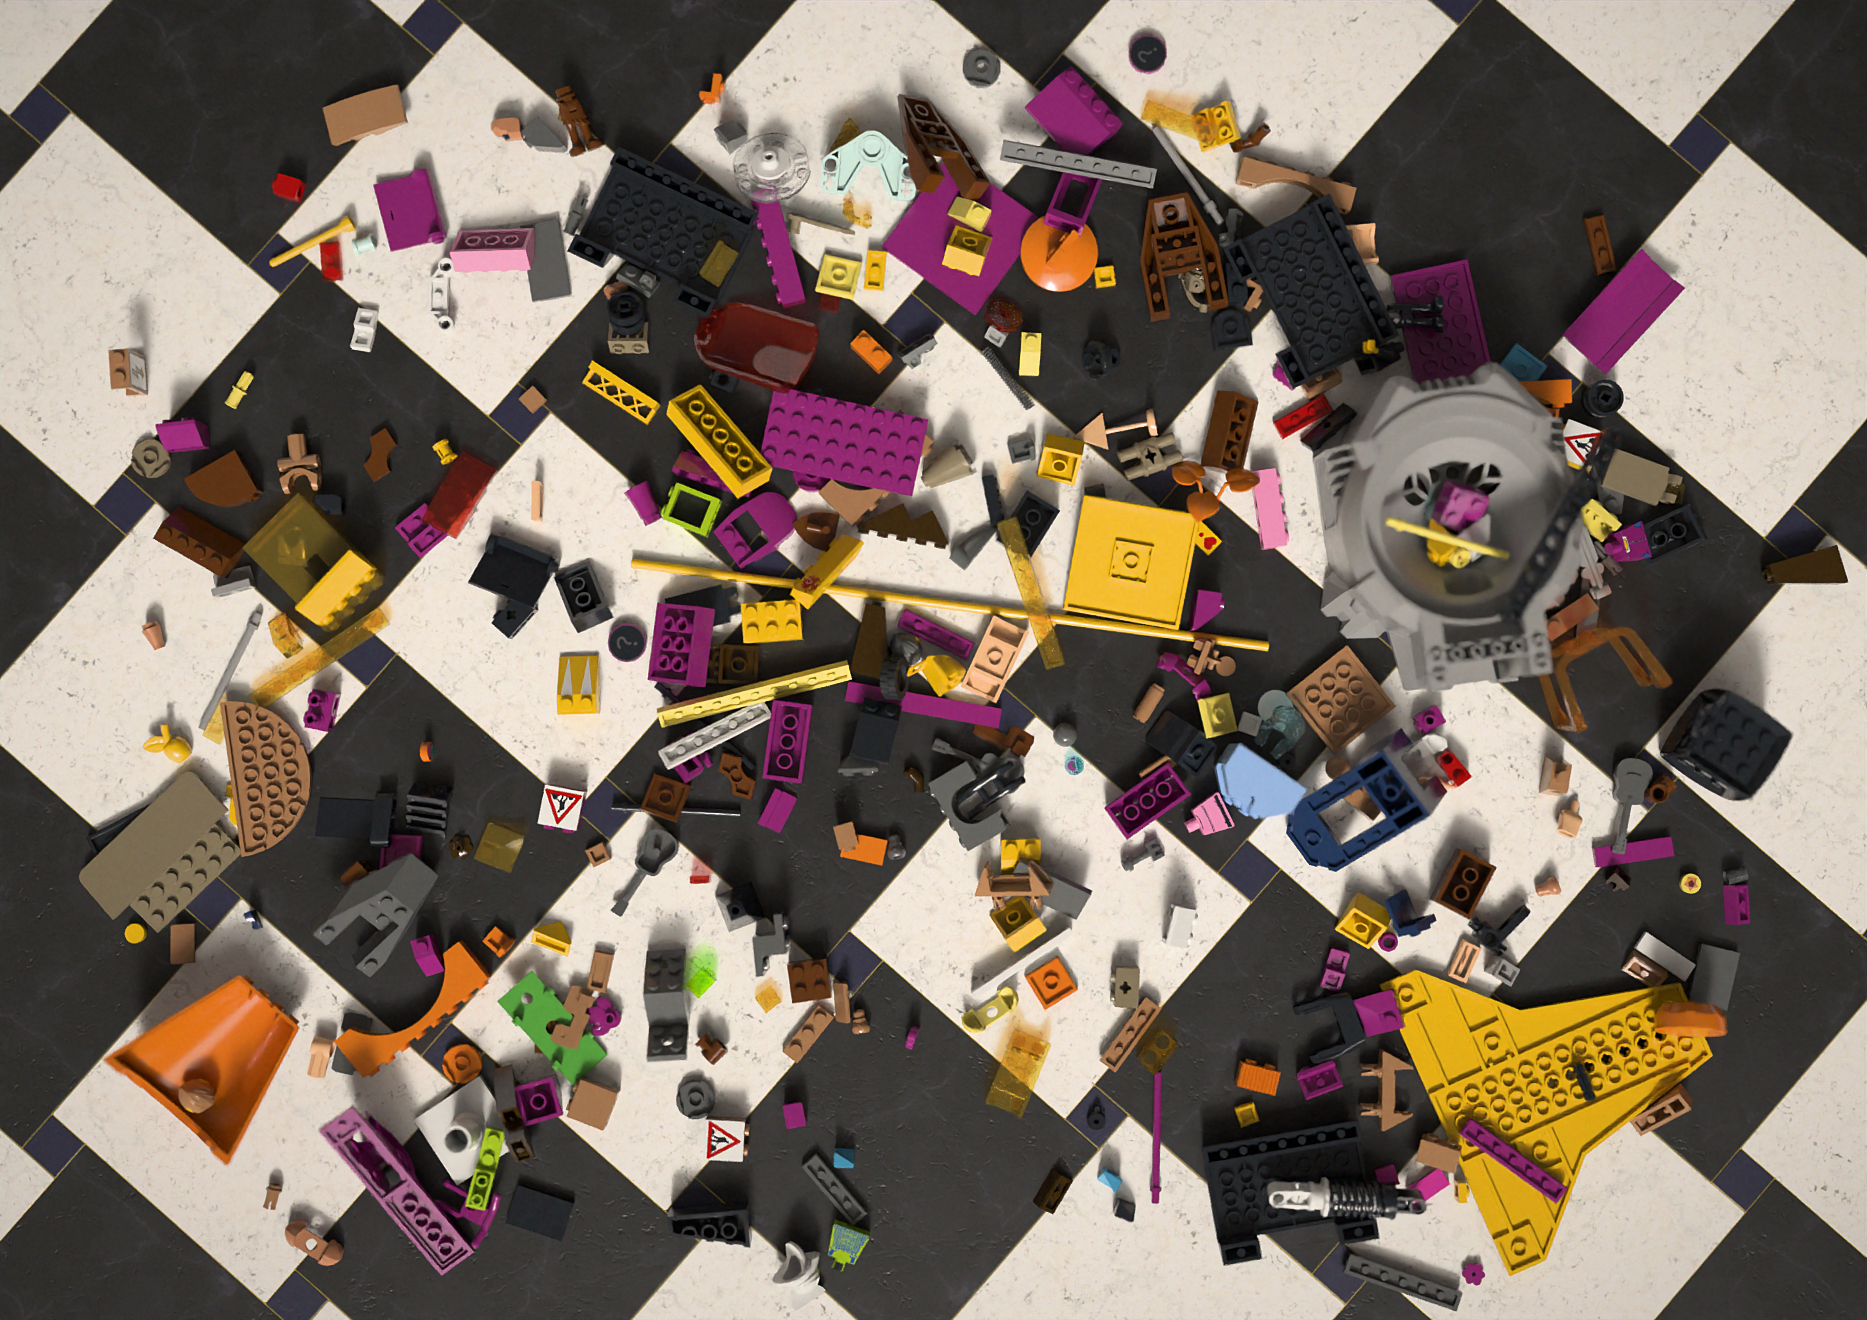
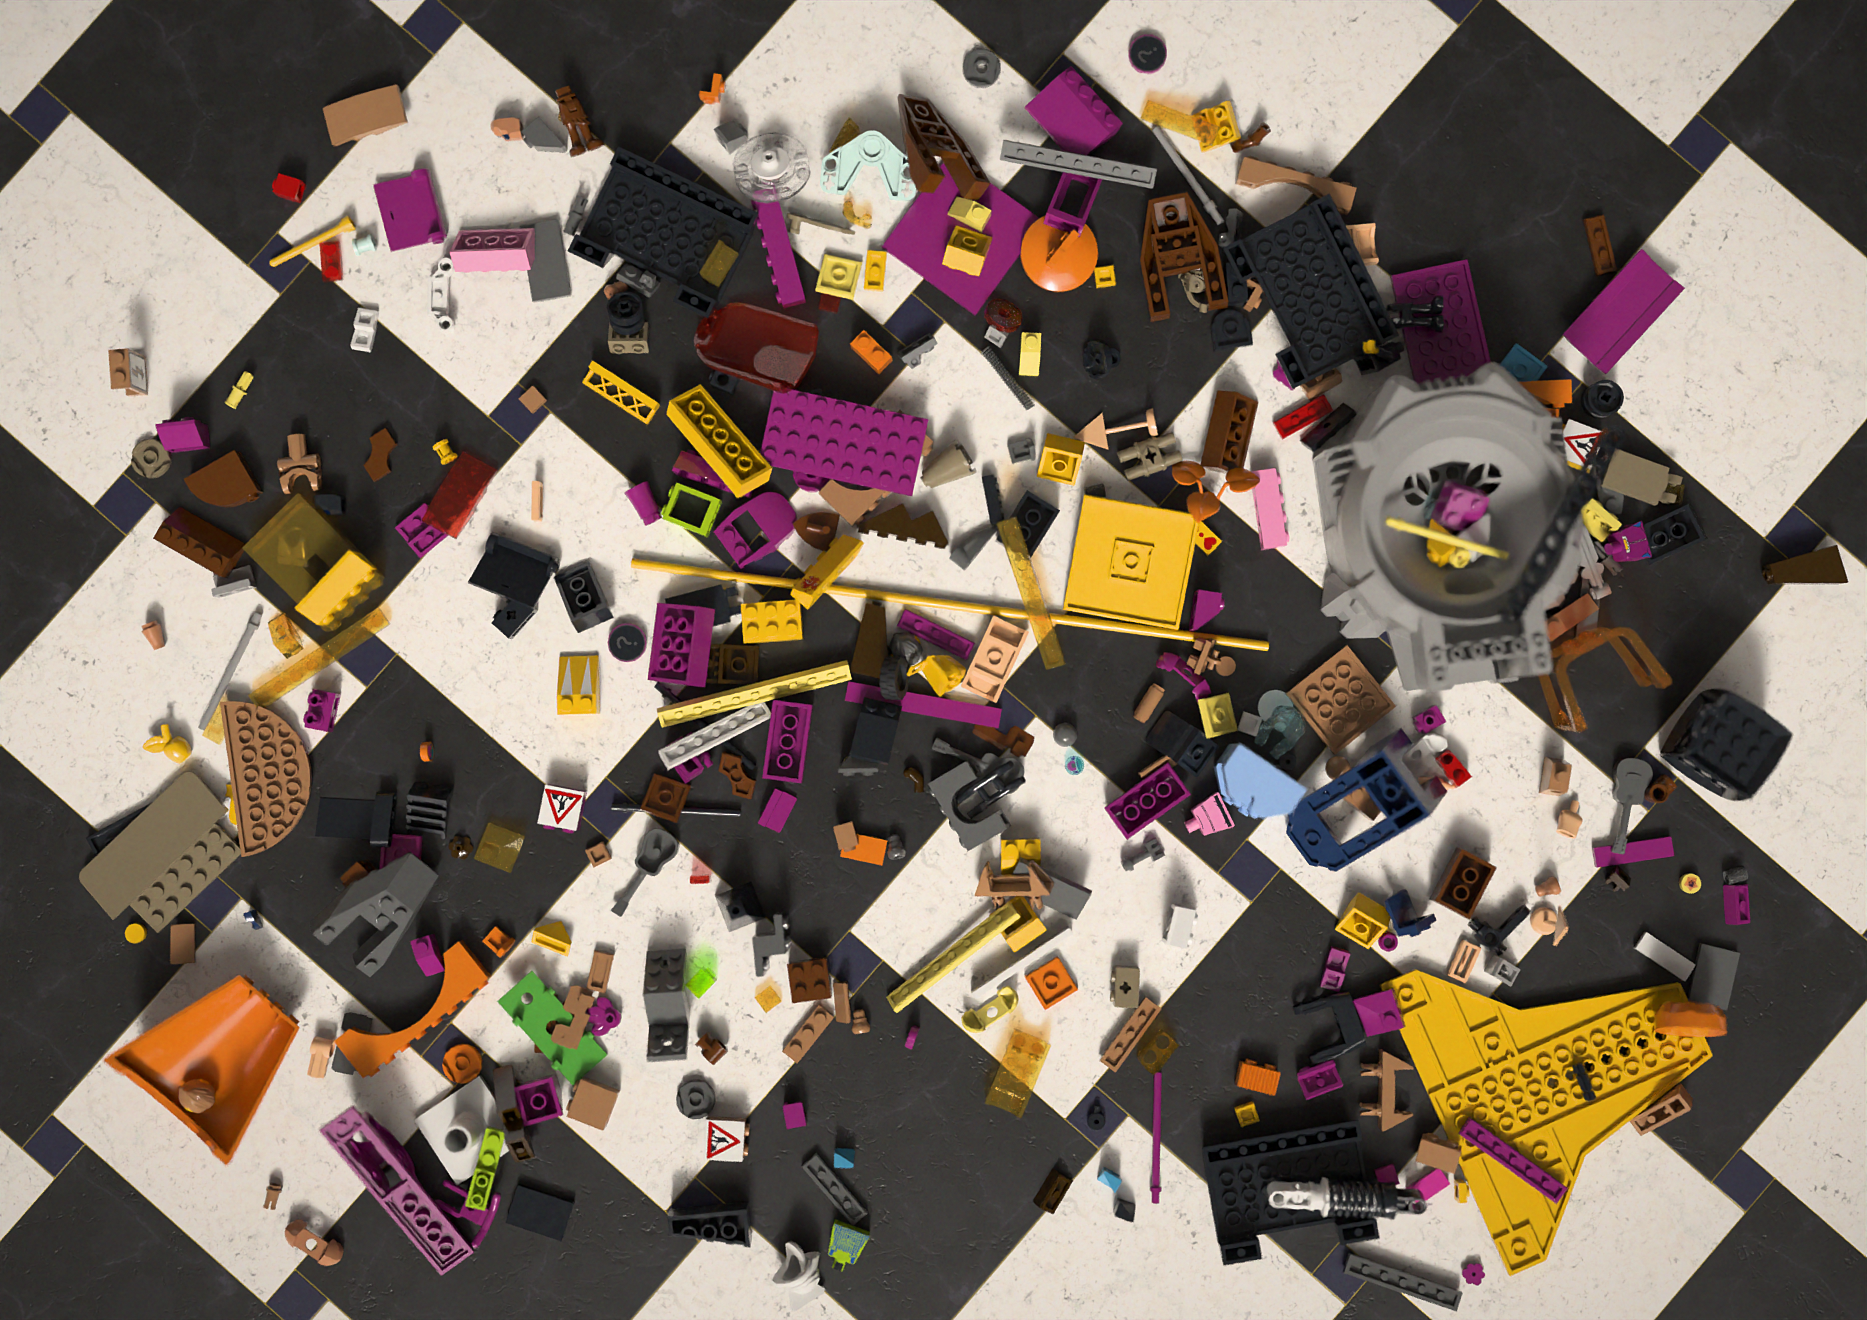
(953, 956): none -> light yellow tile
(1546, 922): none -> light nougat piece
(1644, 969): medium nougat slope -> none

